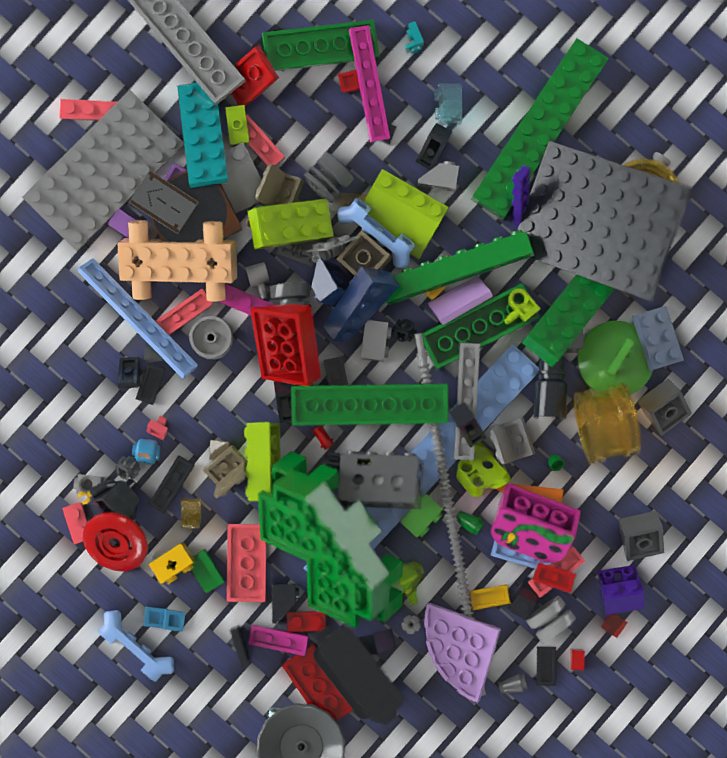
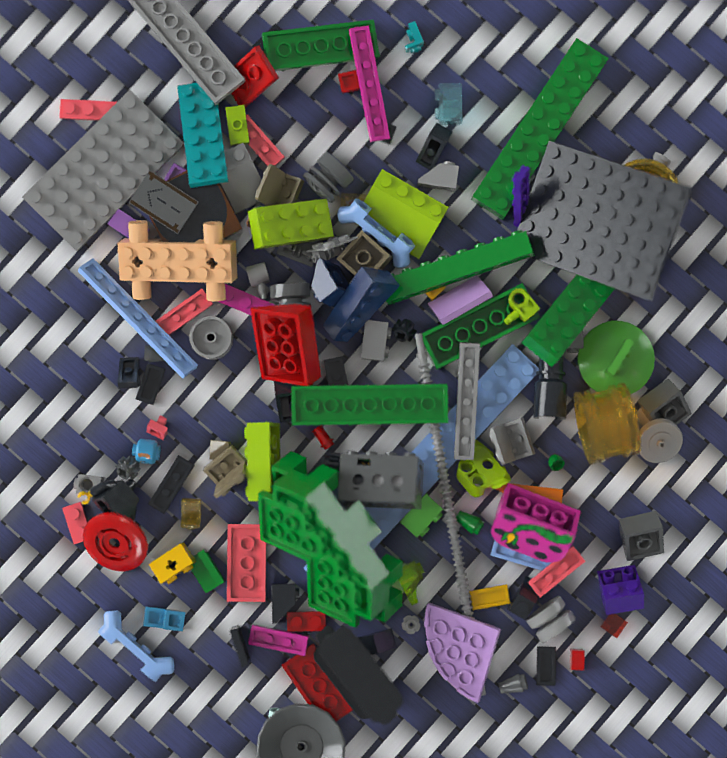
(467, 424): black slope -> none
(554, 577): red plate -> none
(657, 338): sand blue plate -> none
(660, 440): none -> light grey wheel

